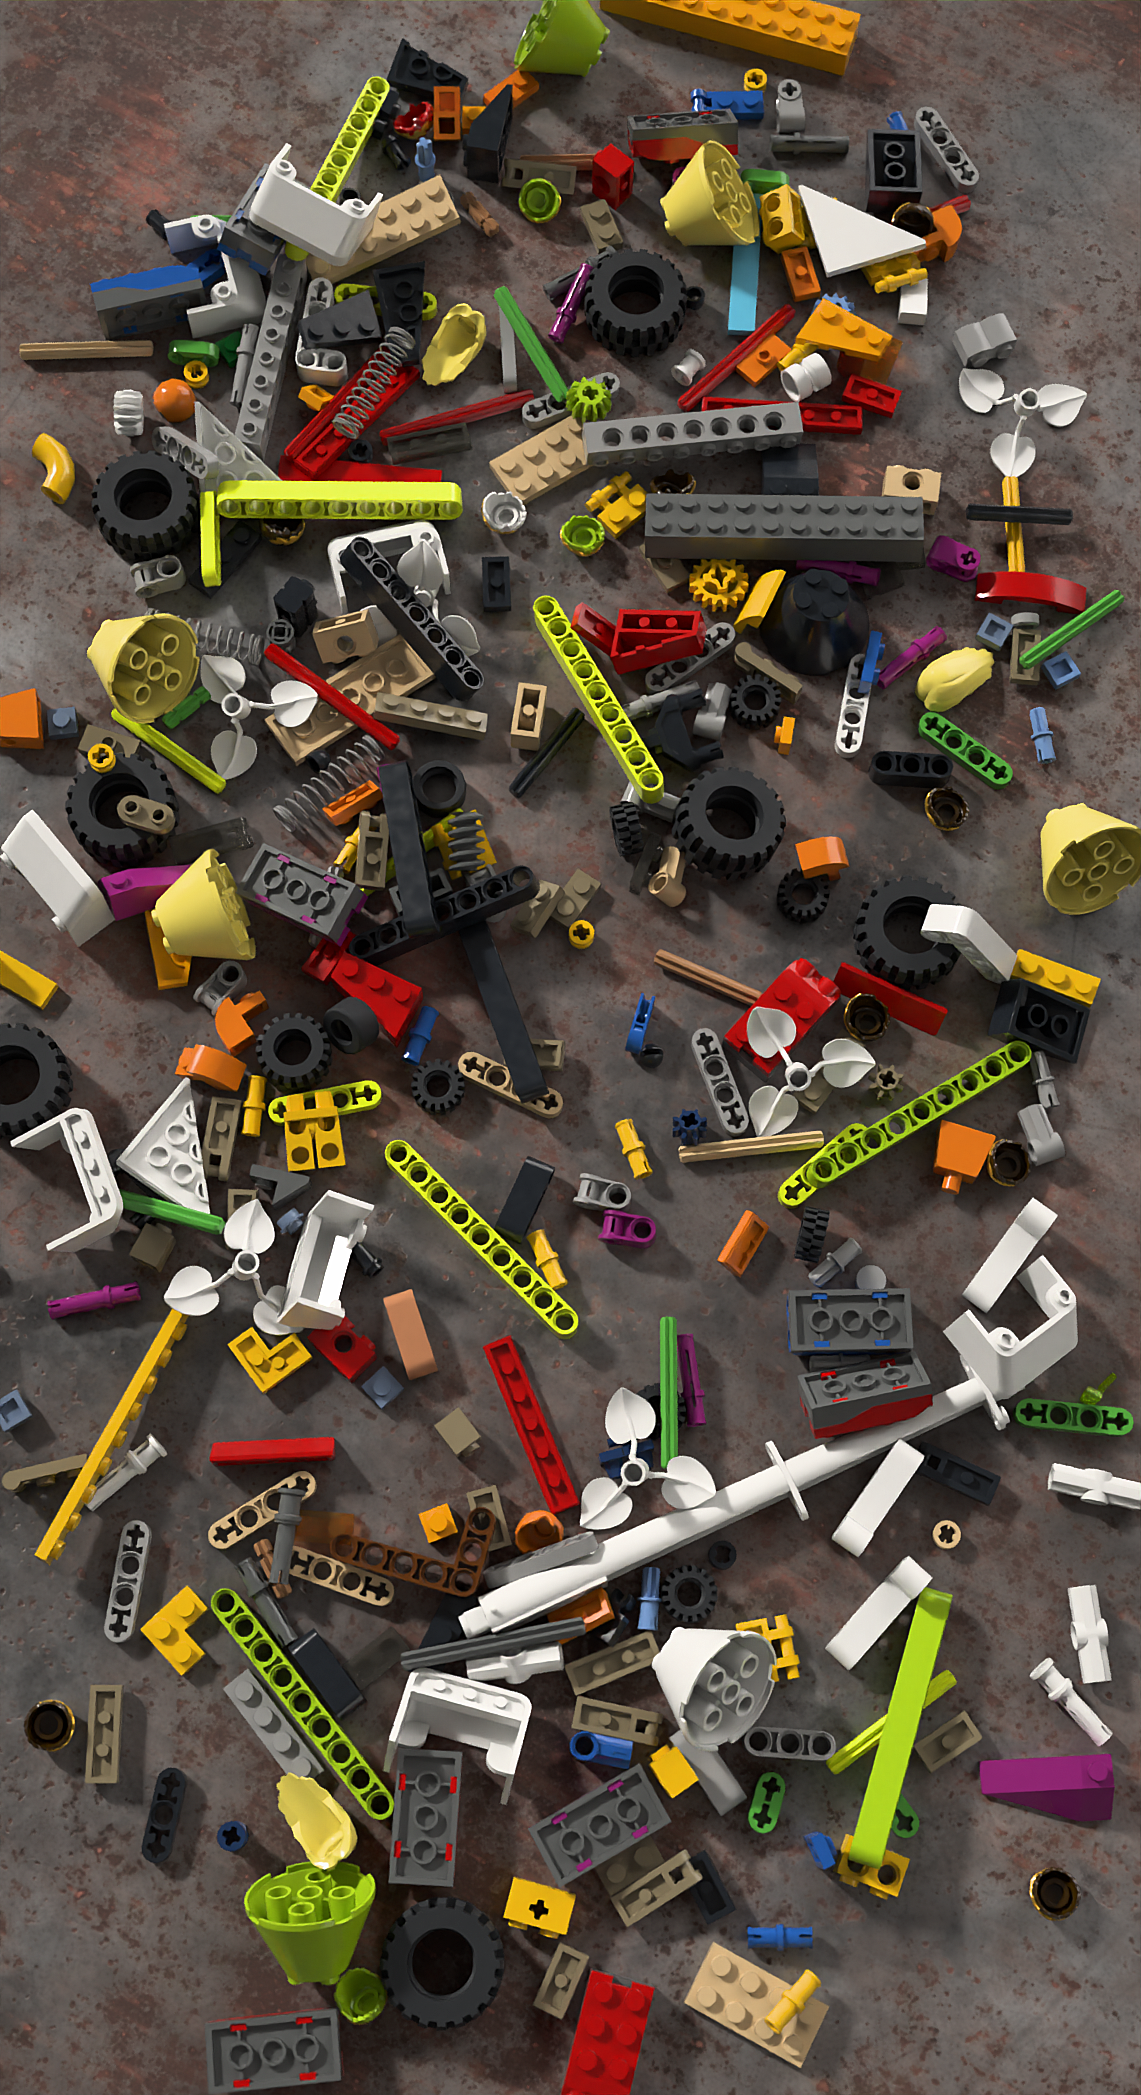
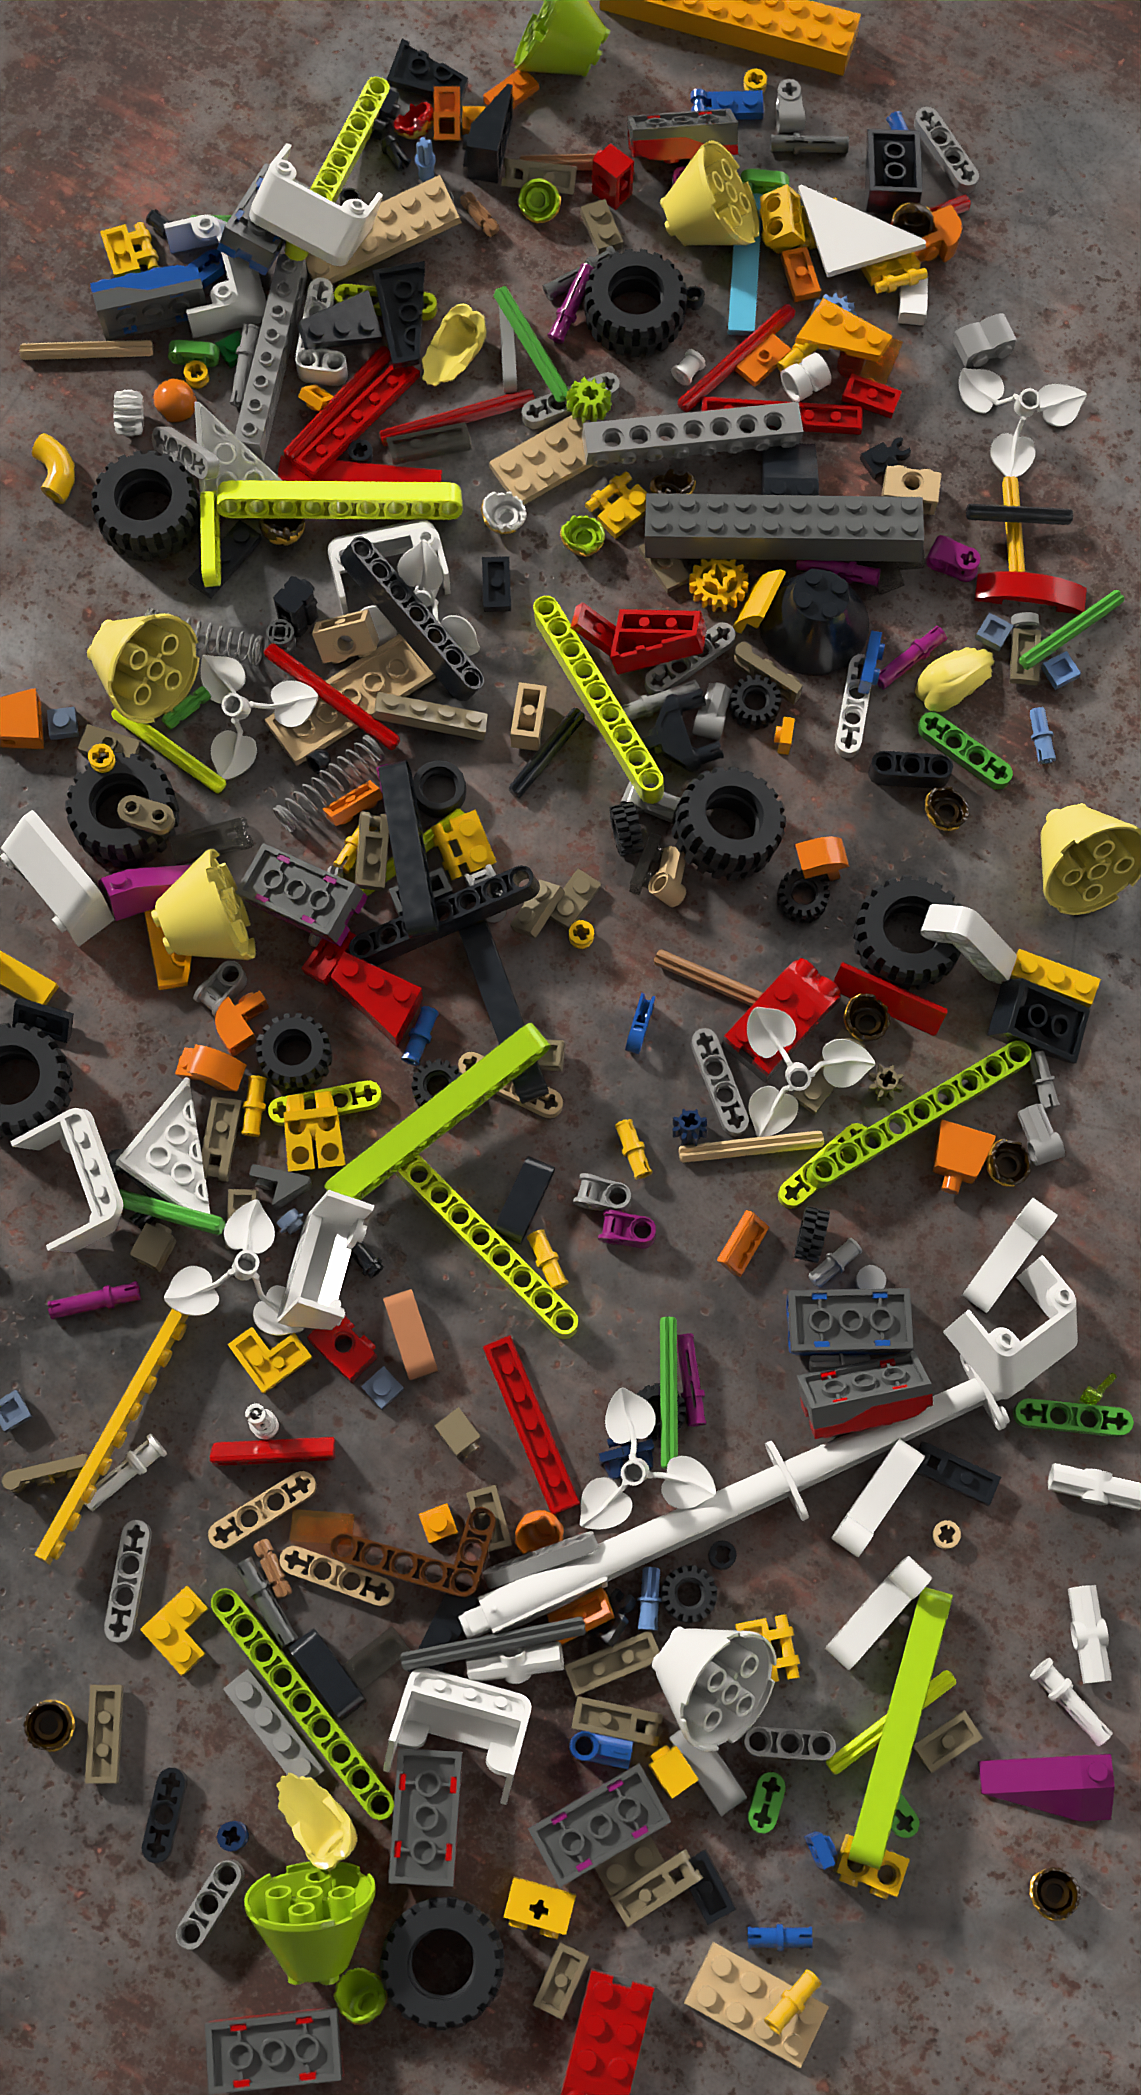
(50, 1020): none -> black plate
(121, 251): none -> yellow plate
(156, 576): light grey piece -> none
(196, 1913): none -> light grey beam
(259, 1417): none -> white pin
(287, 1520): dark grey pin -> none
(350, 424): light grey piece -> none
(351, 1025): black tyre -> none
(440, 1114): none -> lime beam
(465, 841): dark grey piece -> none
(652, 1060): black hinge -> none
(881, 456): none -> black plate

